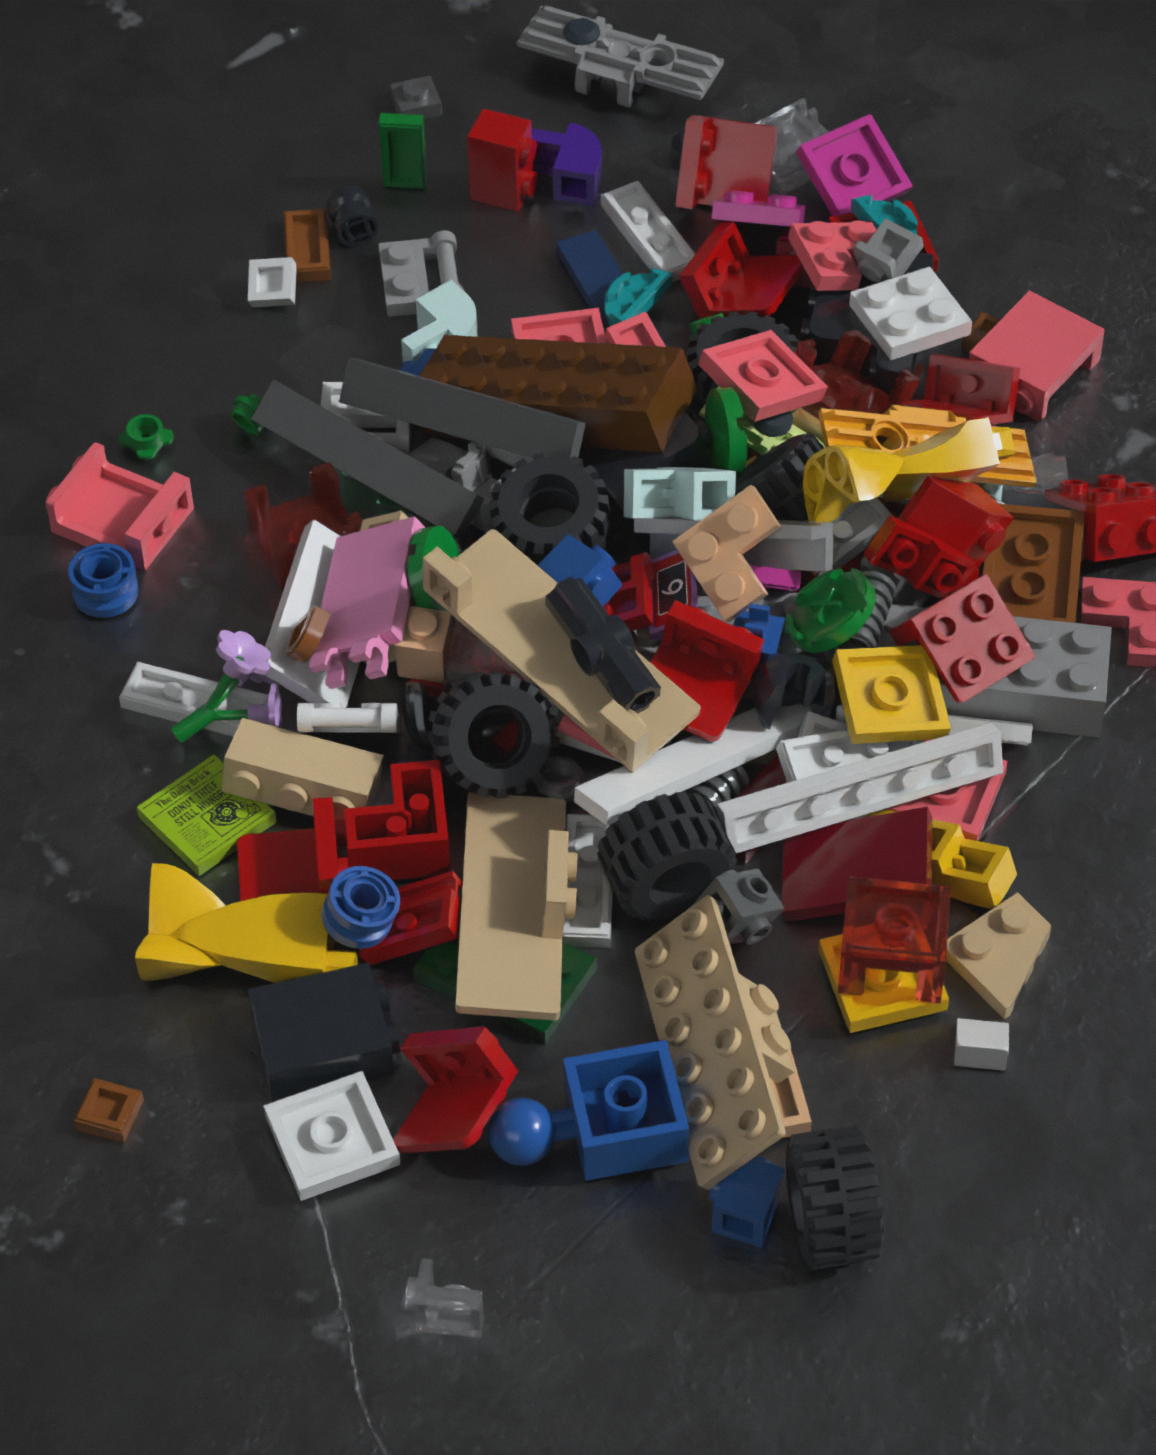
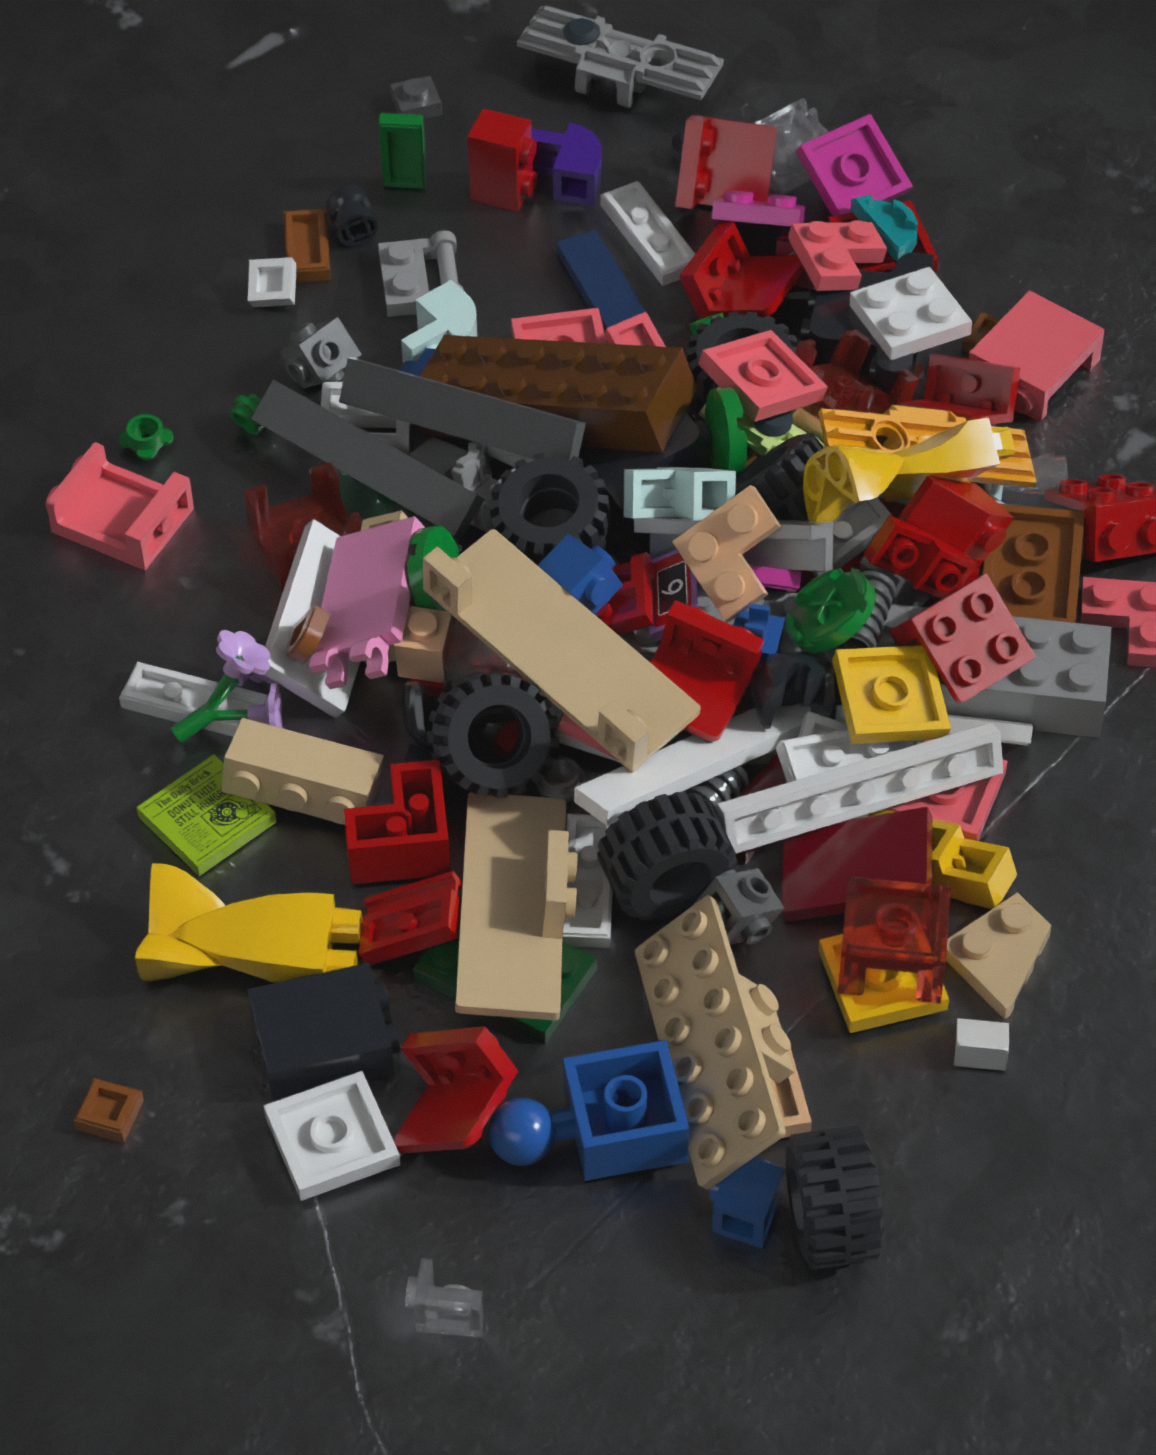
(103, 580): blue wheel -> none
(293, 858): red bracket -> none
(319, 353): none -> dark grey brick
(334, 718): white plate -> none
(367, 889): blue wheel -> none
(602, 645): black piece -> none
(635, 294): teal tile -> none
(887, 252): light grey bracket -> none

